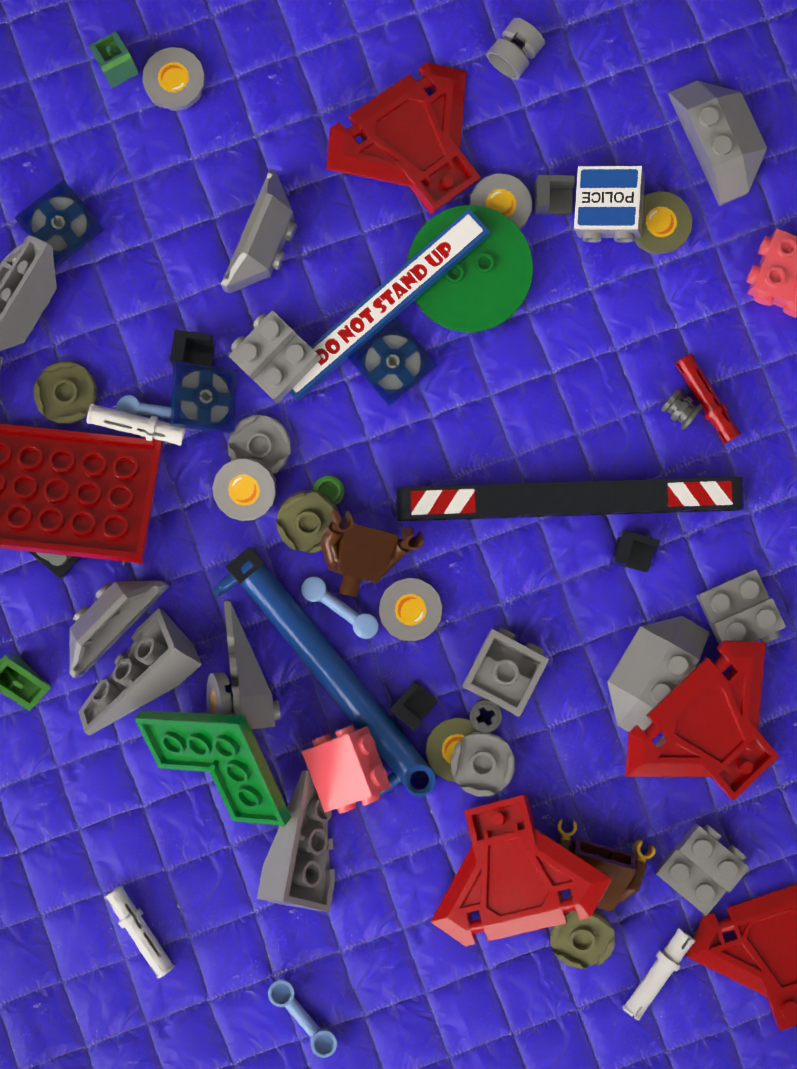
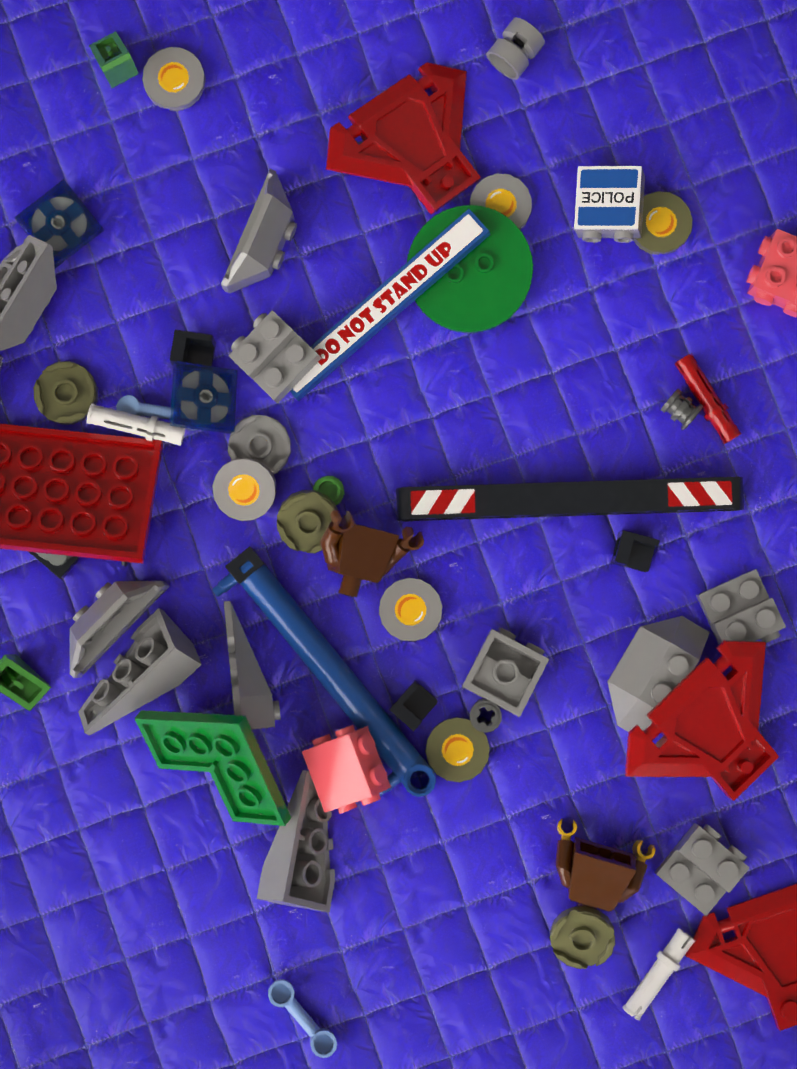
(139, 931): white pin -> none
(217, 698): light grey tile -> none
(315, 590): light blue bar -> none
(392, 362): clear blue piece -> none
(482, 764): light grey tile -> none
(515, 878): red plate -> none
(554, 194): dark grey panel -> none
(721, 137): light grey wedge -> none

